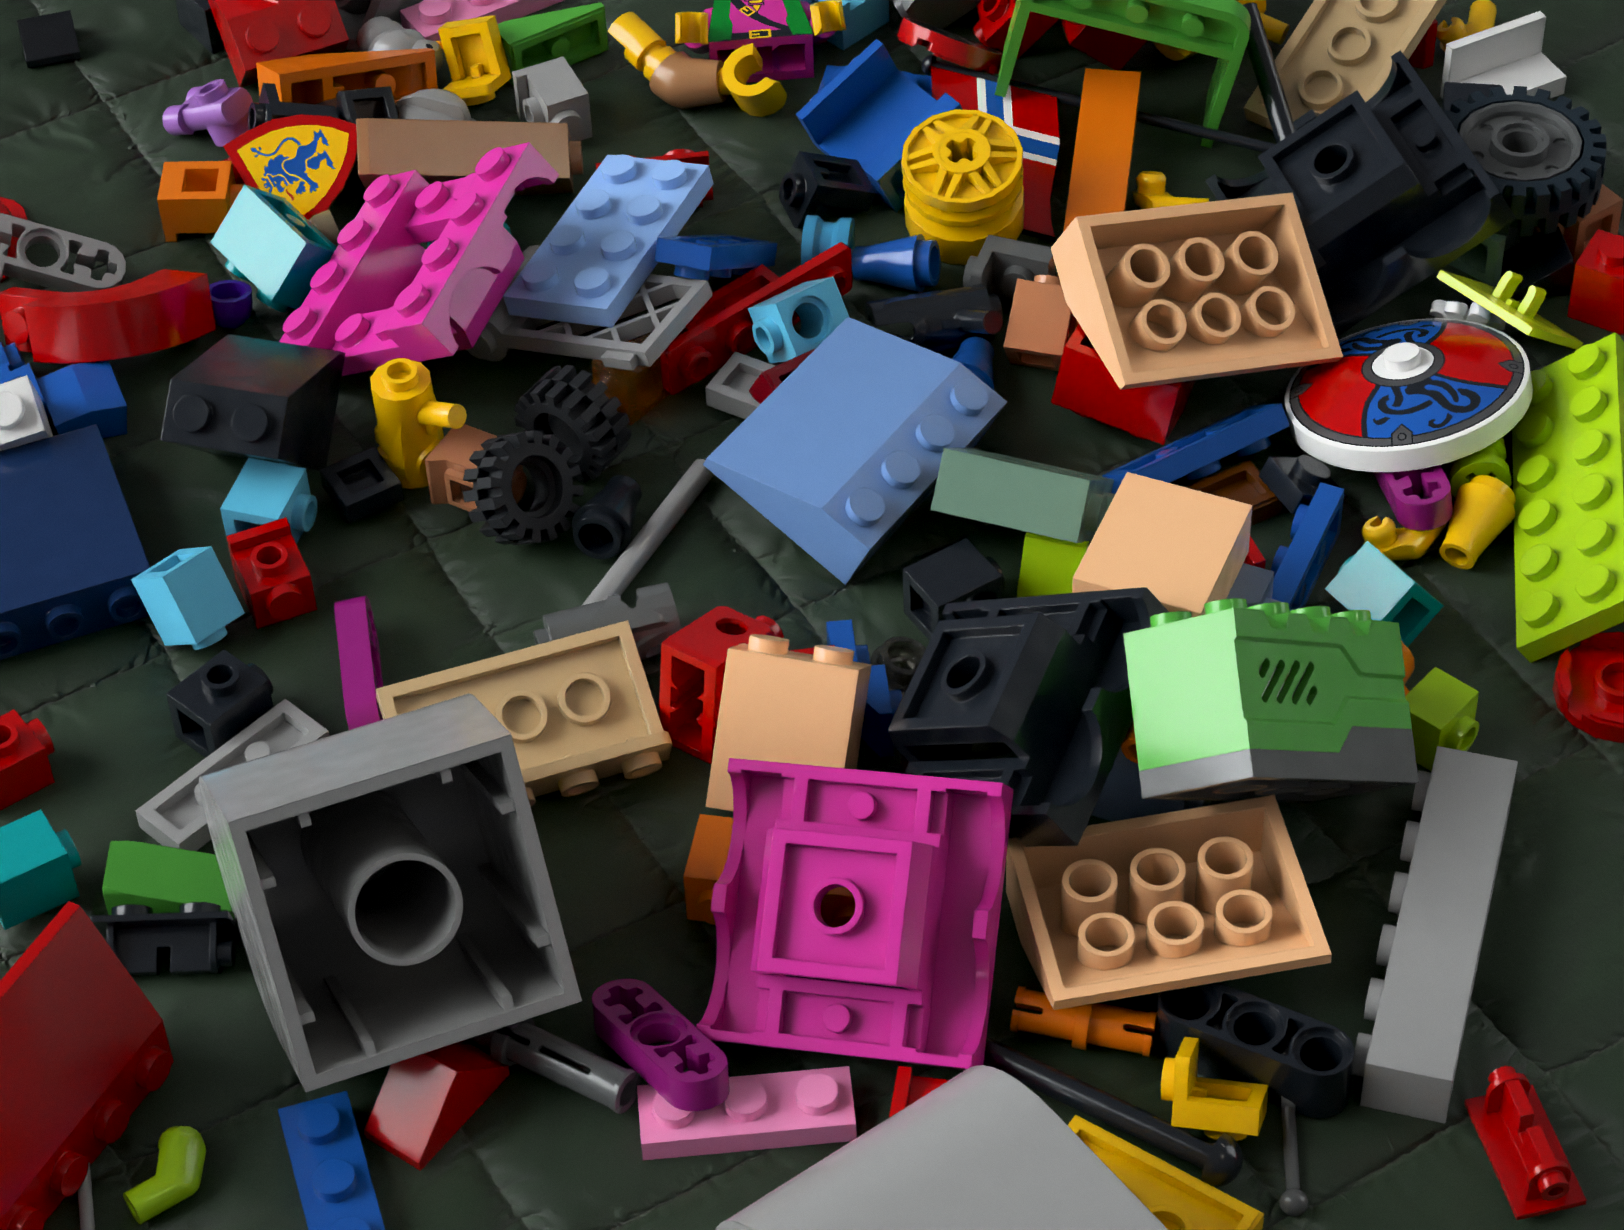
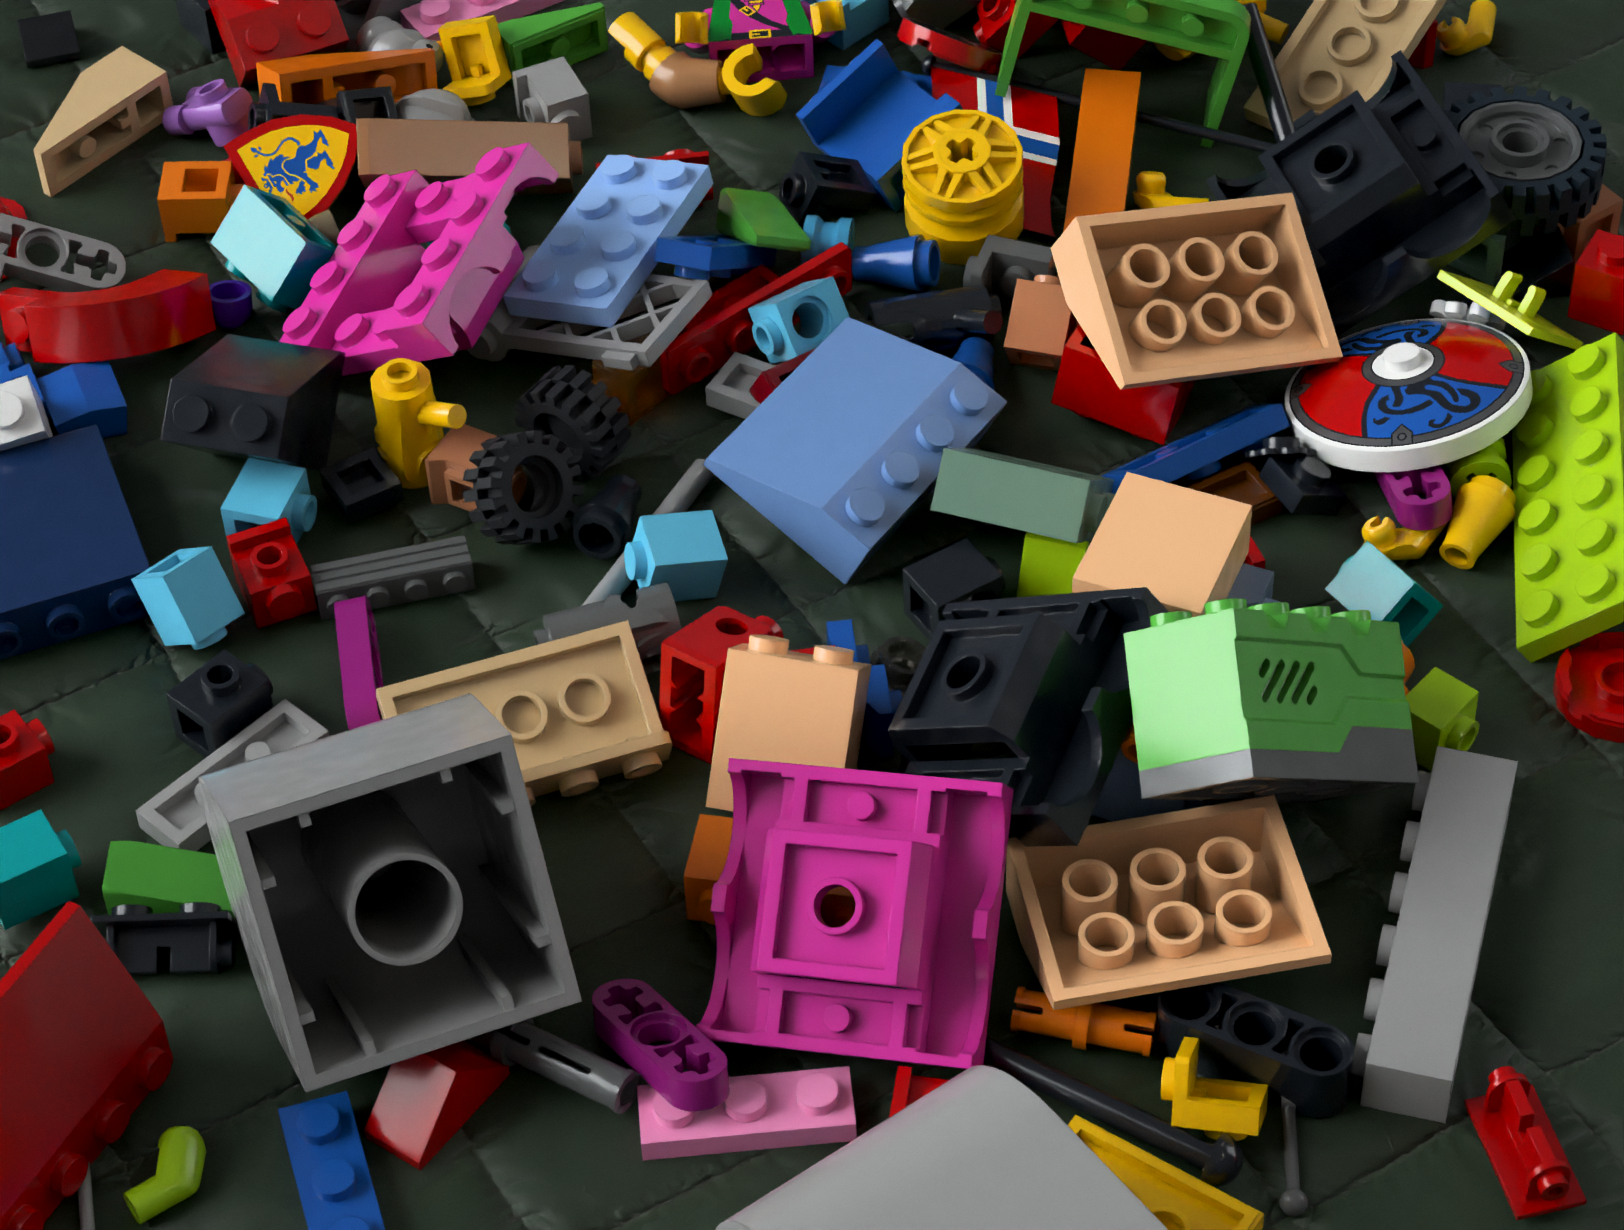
(101, 116): none -> tan slope
(395, 575): none -> dark grey piece
(678, 550): none -> medium azure brick
(759, 220): none -> bright green slope
(1279, 448): none -> black plant
(1313, 538): blue plate -> none
(1505, 57): white panel -> none

